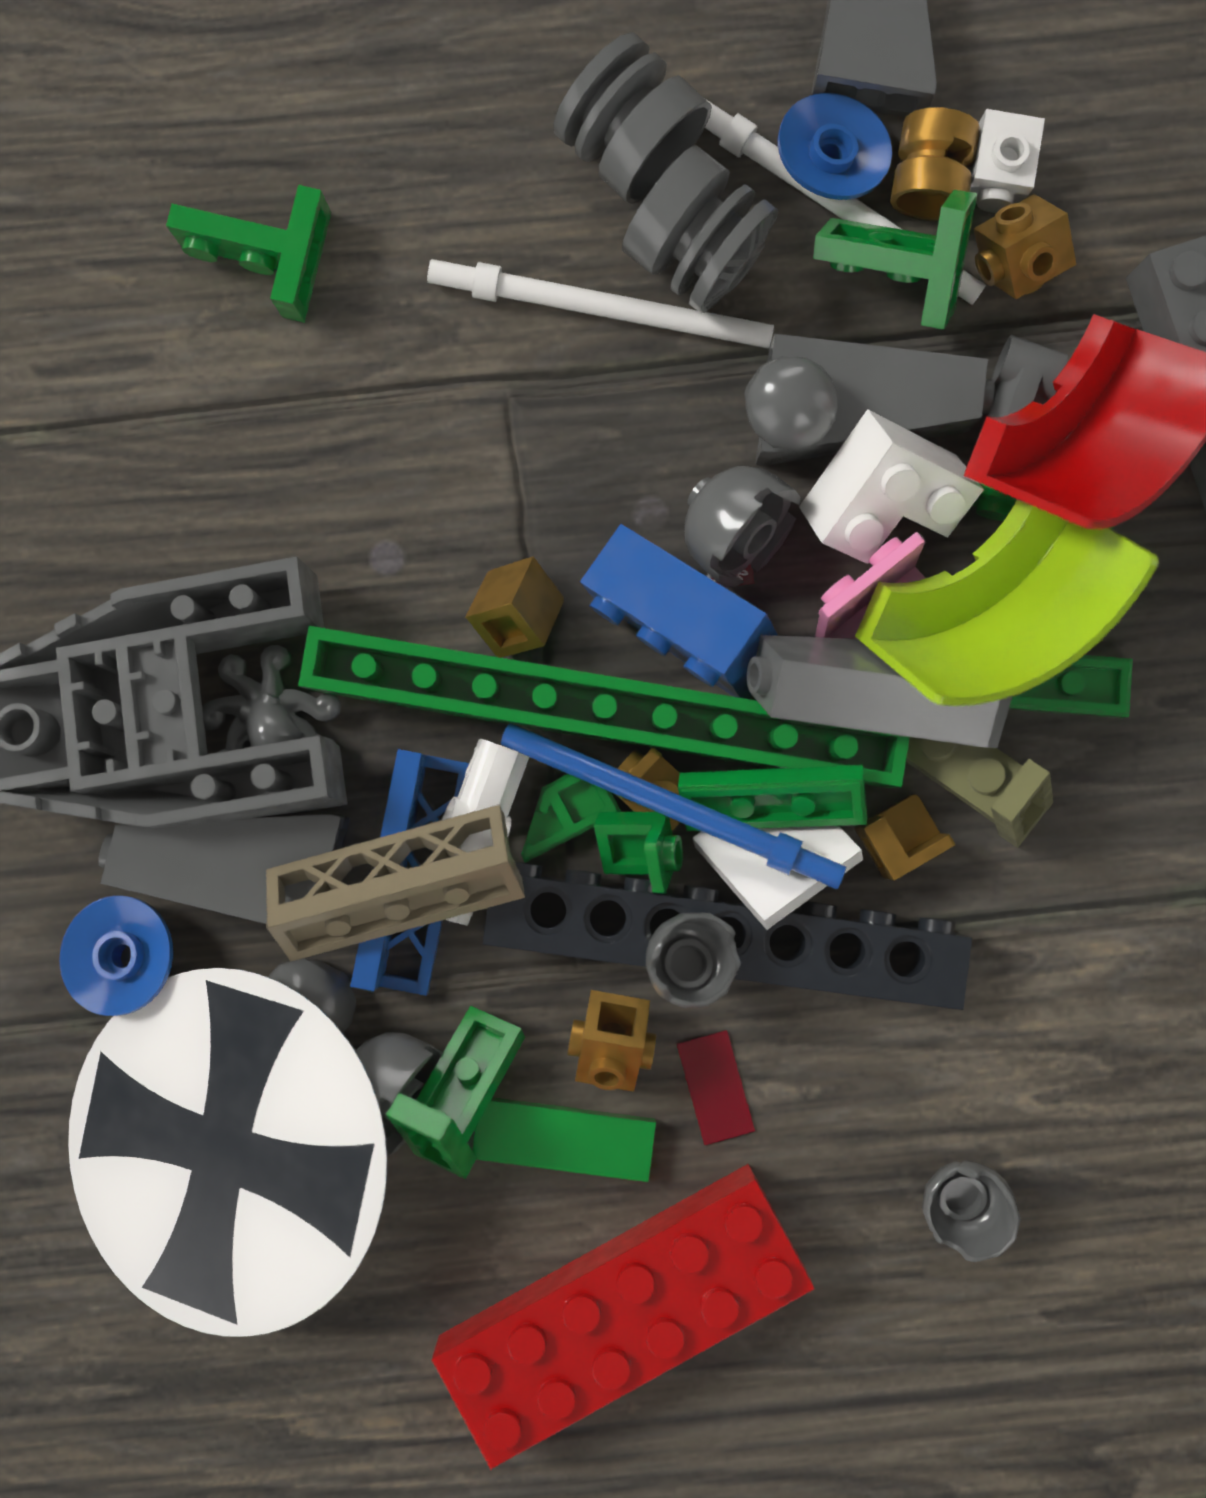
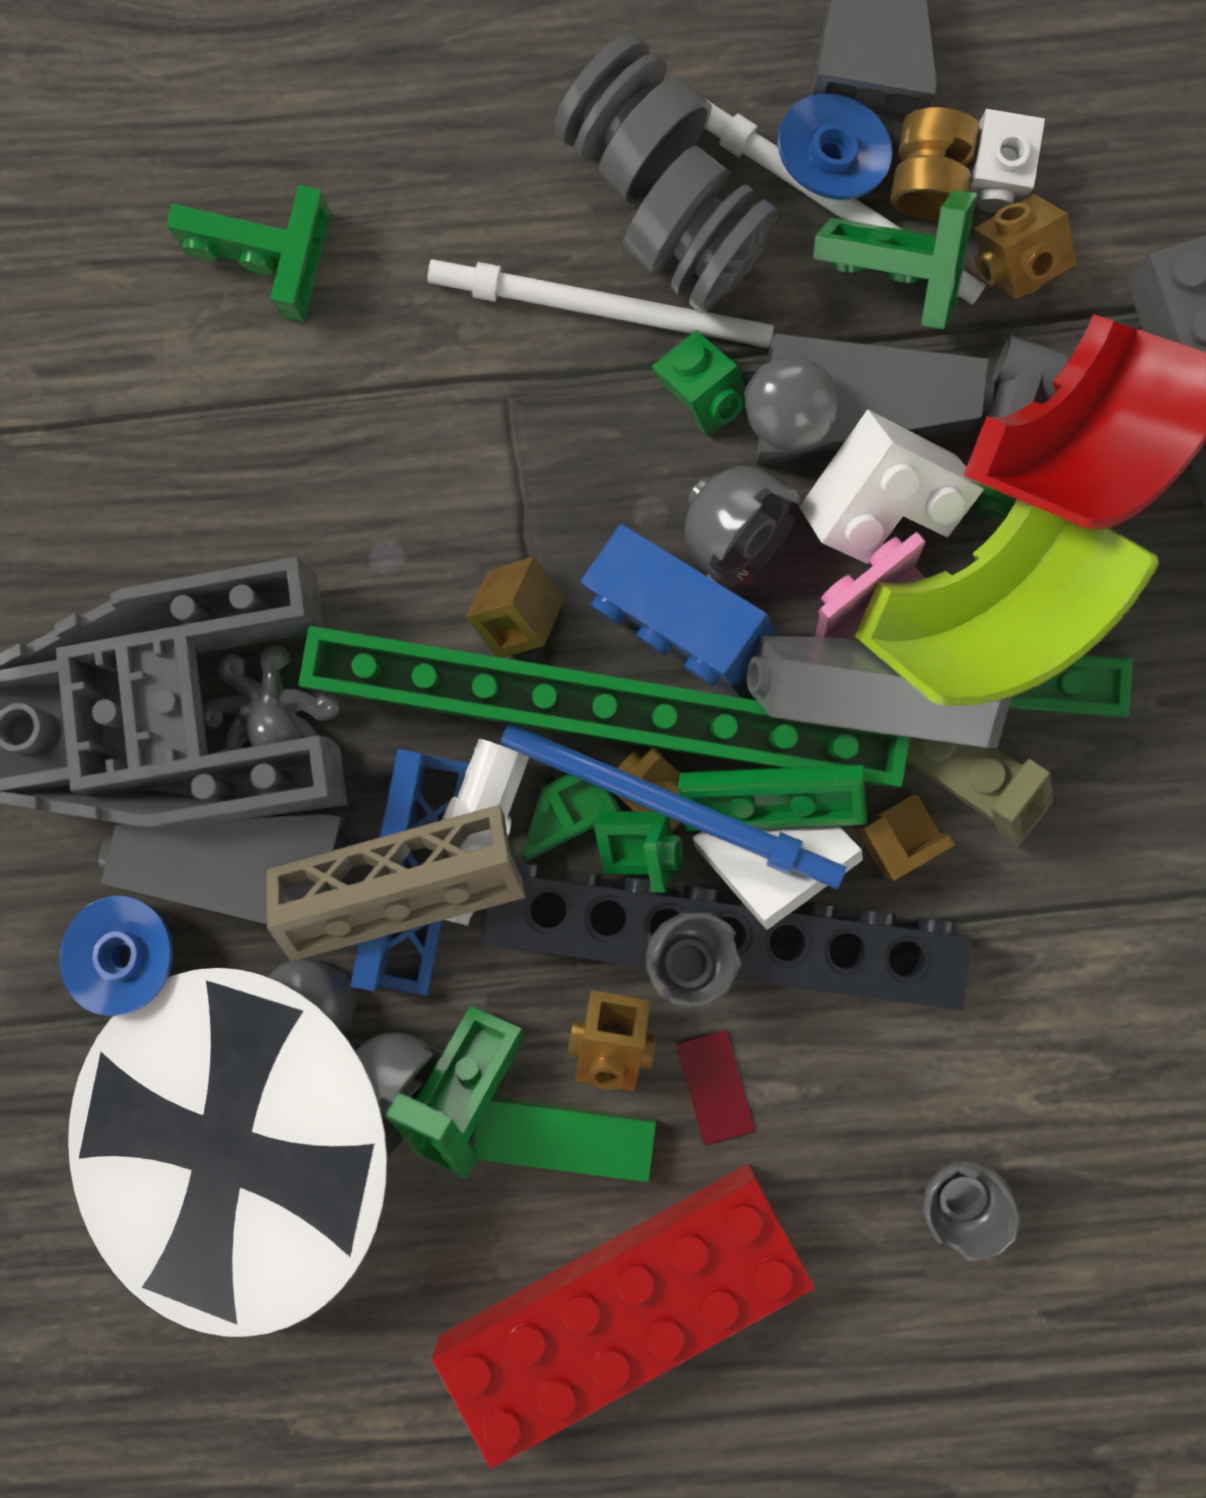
(703, 382): none -> green bracket

